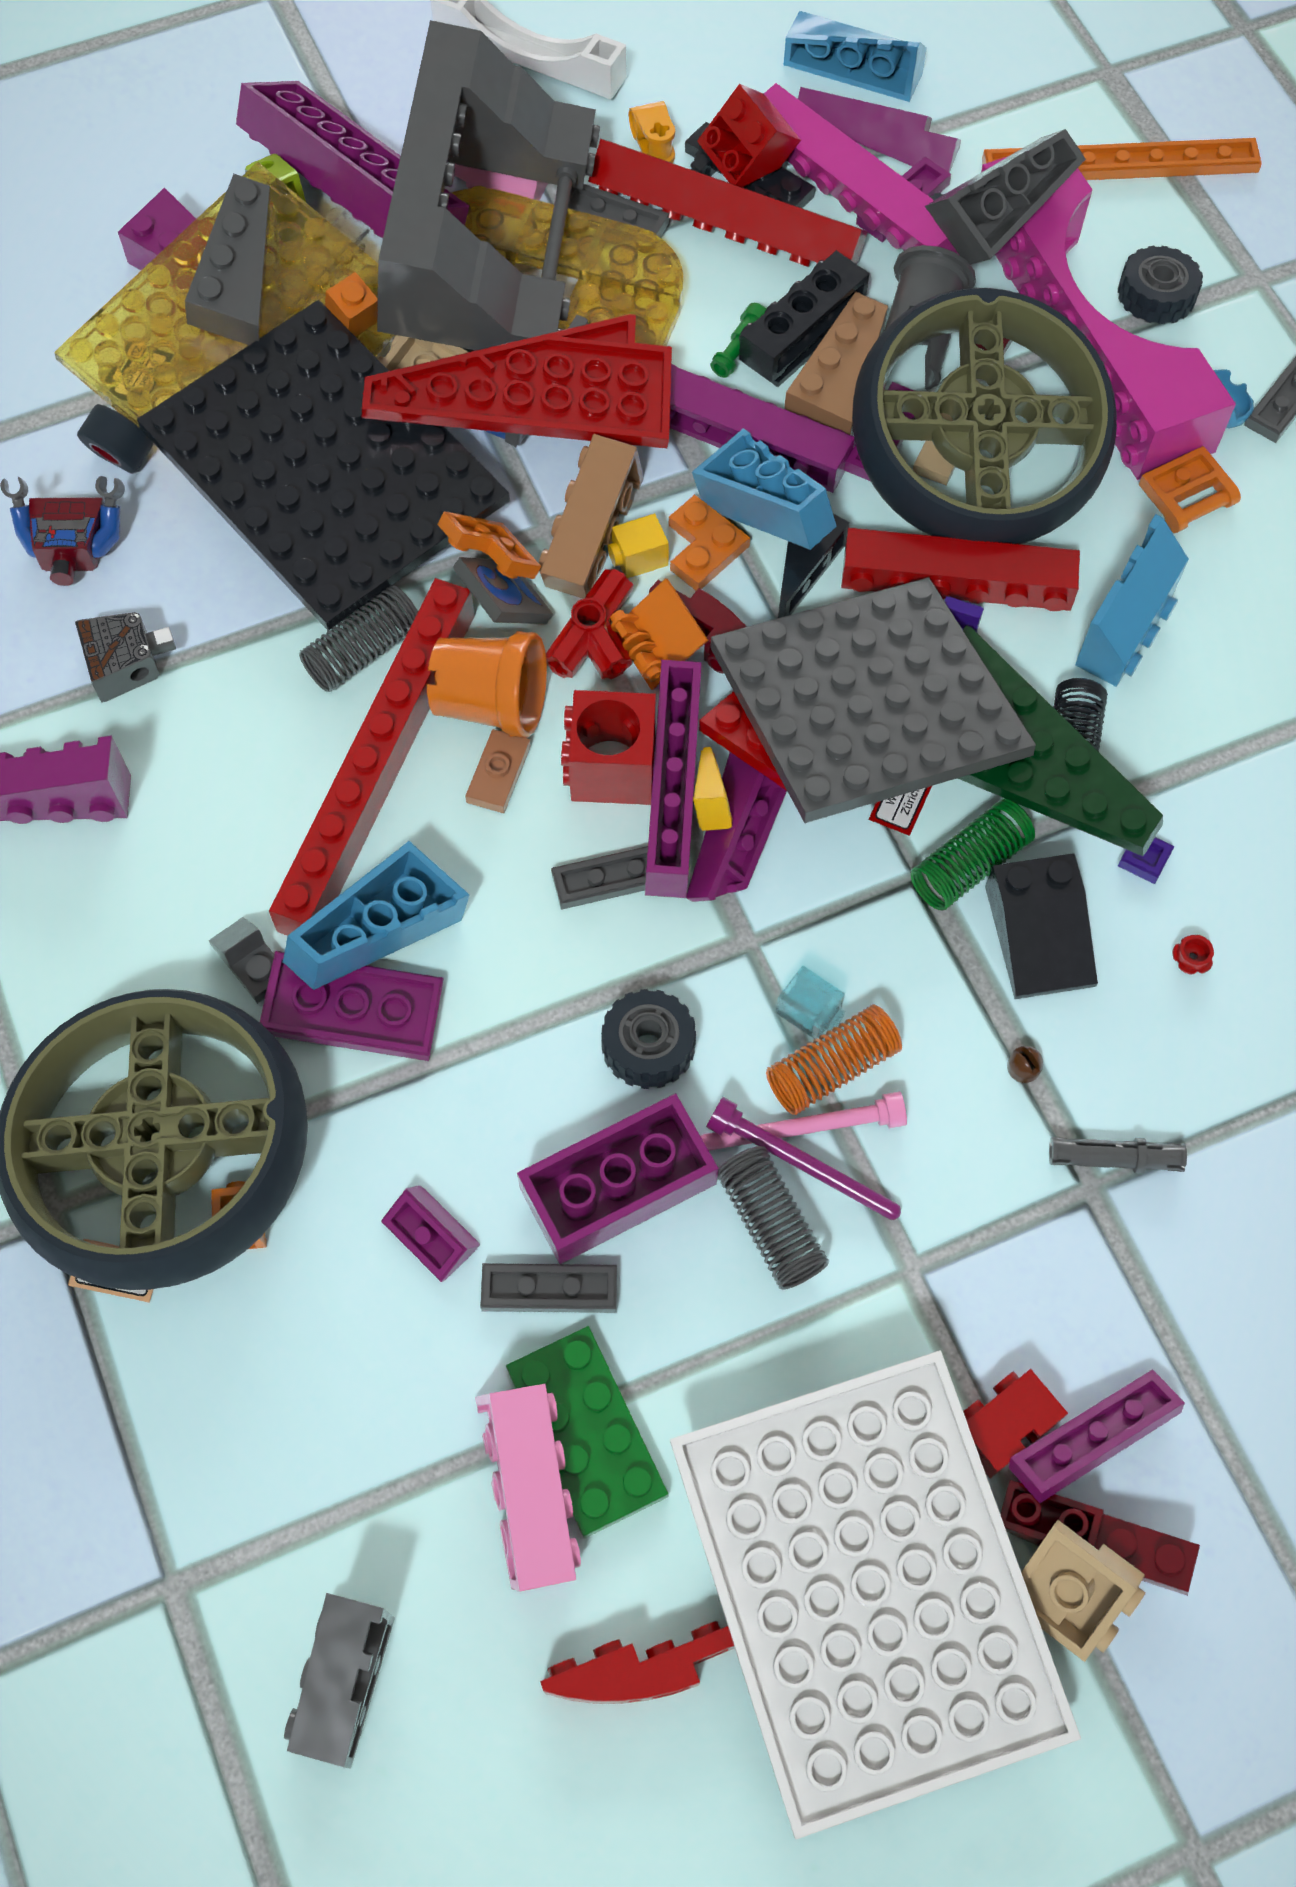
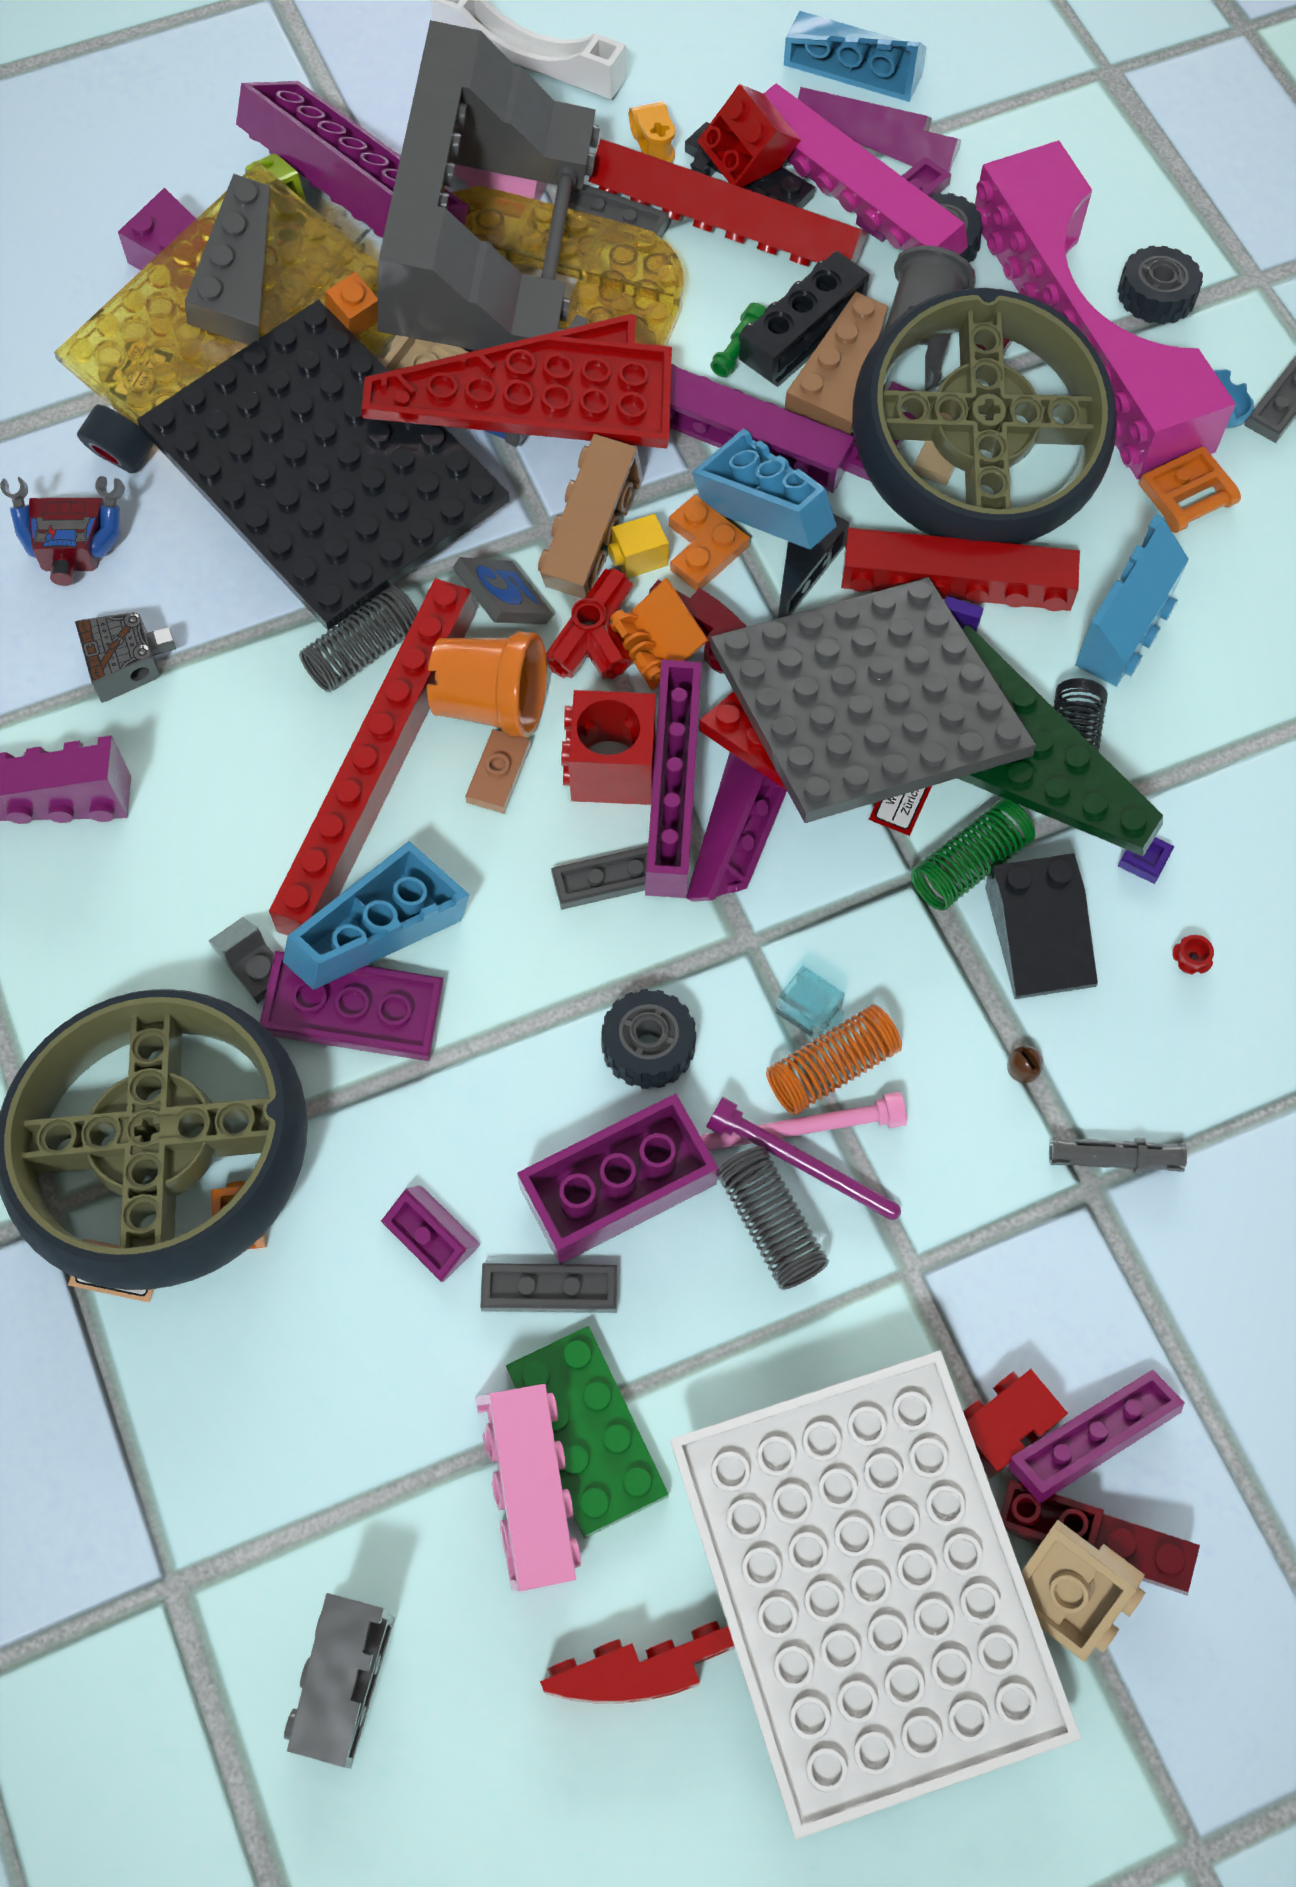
(492, 539): orange plate -> none
(710, 795): yellow slope -> none
(1000, 200): dark grey wedge -> none
(1161, 158): orange tile -> none

